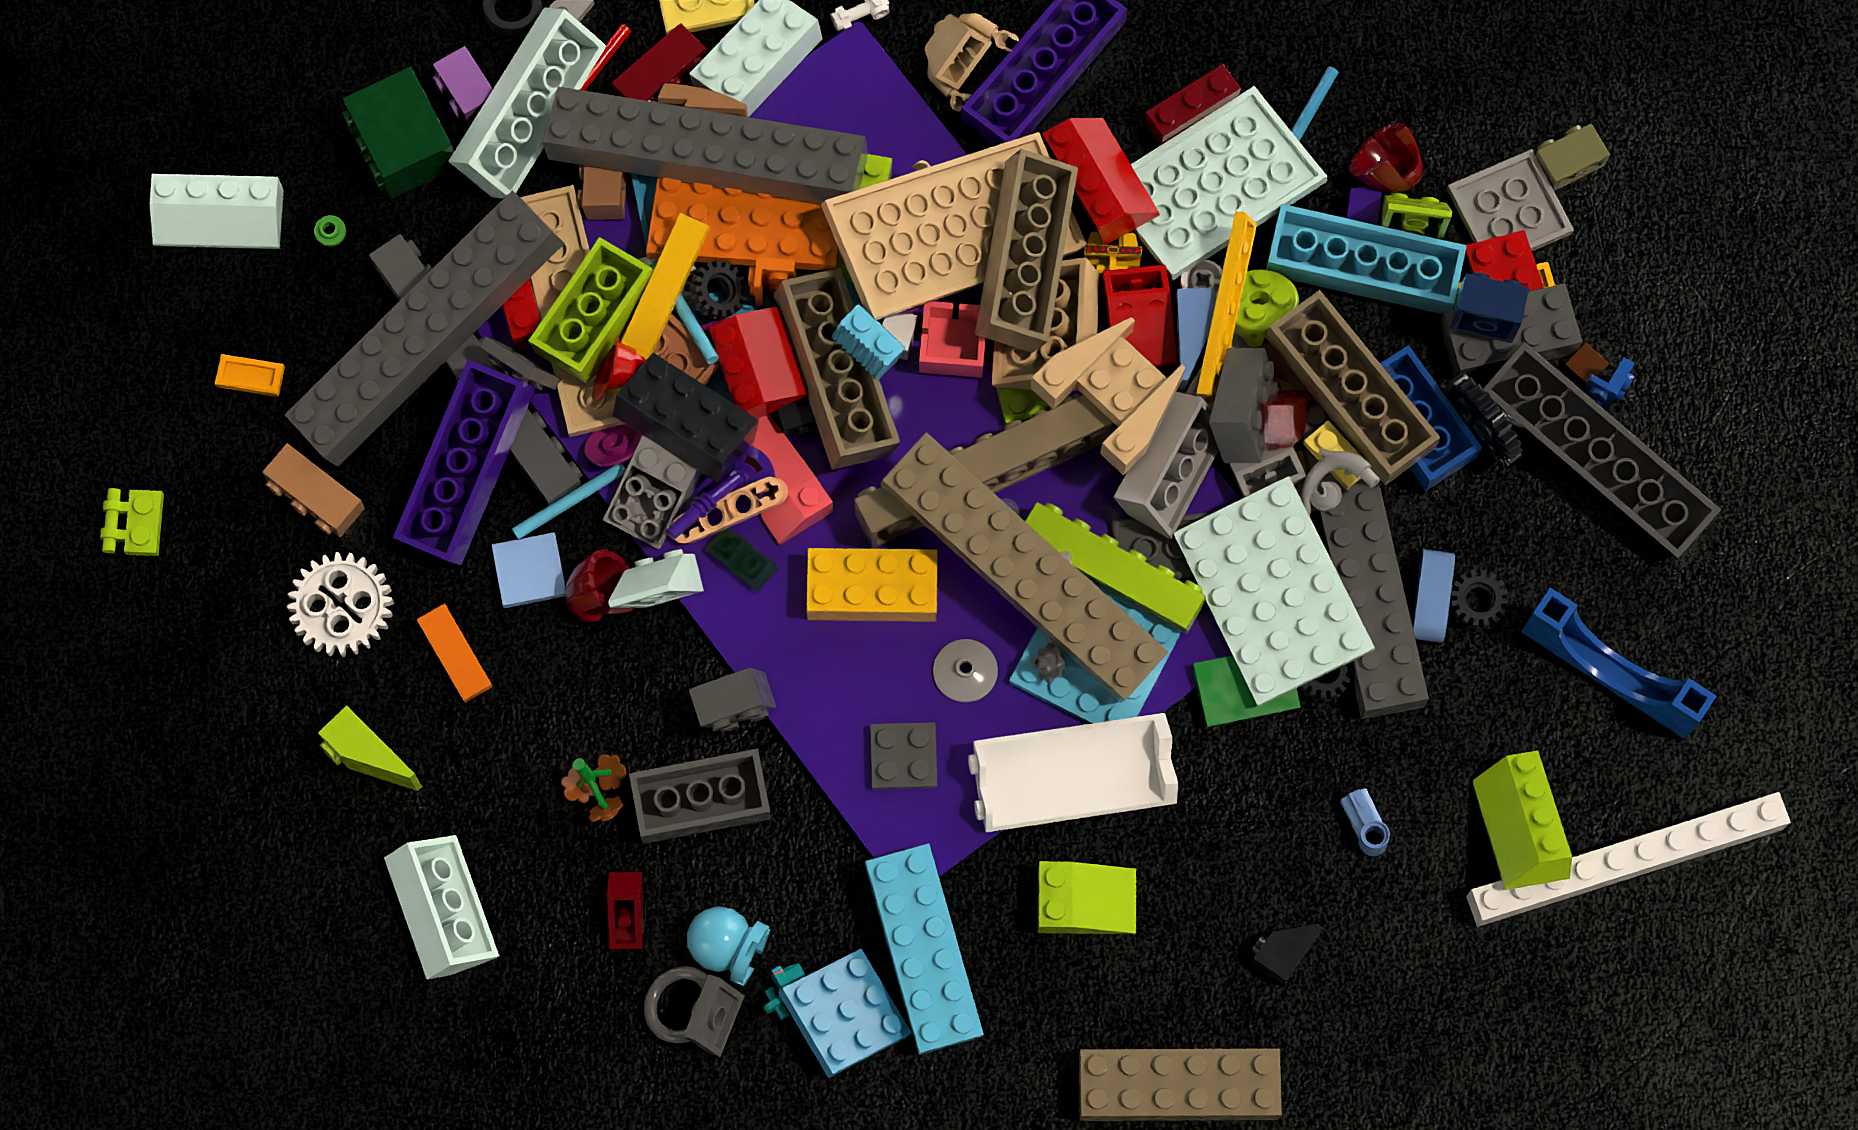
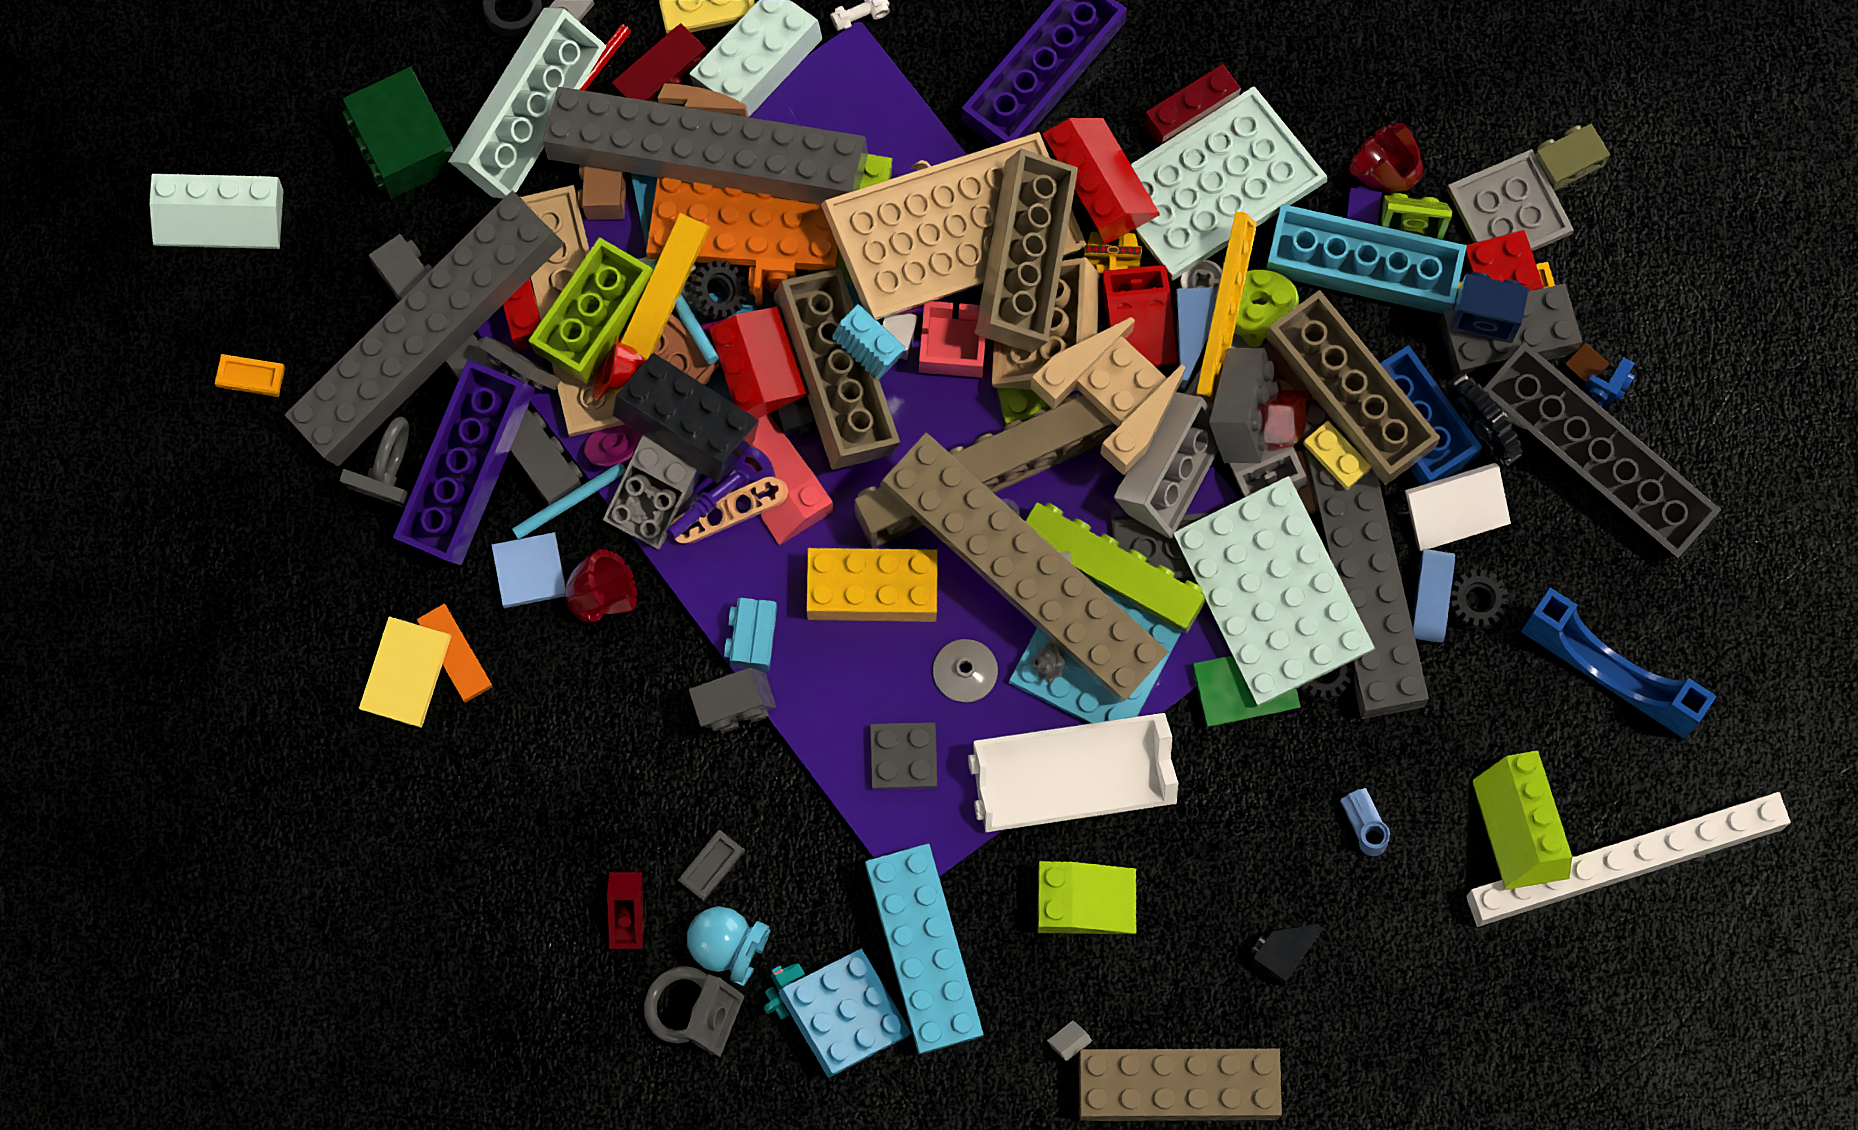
(142, 526): lime plate -> none
(312, 491): medium nougat brick -> none
(330, 239): bright green plate -> none
(360, 584): white gear -> none
(361, 750): lime slope -> none
(381, 477): none -> dark grey tile
(405, 672): none -> light yellow tile
(441, 906): light aqua slope -> none
(463, 83): medium lavender brick -> none
(581, 785): dark orange plant -> none
(657, 581): light aqua slope -> none
(700, 796): dark grey brick -> none
(711, 865): none -> dark grey tile
(741, 558): clear green slope -> none
(752, 634): none -> medium azure brick
(957, 50): tan torso -> none
(1069, 1040): none -> light grey tile
(1314, 102): dark azure bar -> none
(1332, 493): light grey plant -> none
(1458, 506): none -> white tile

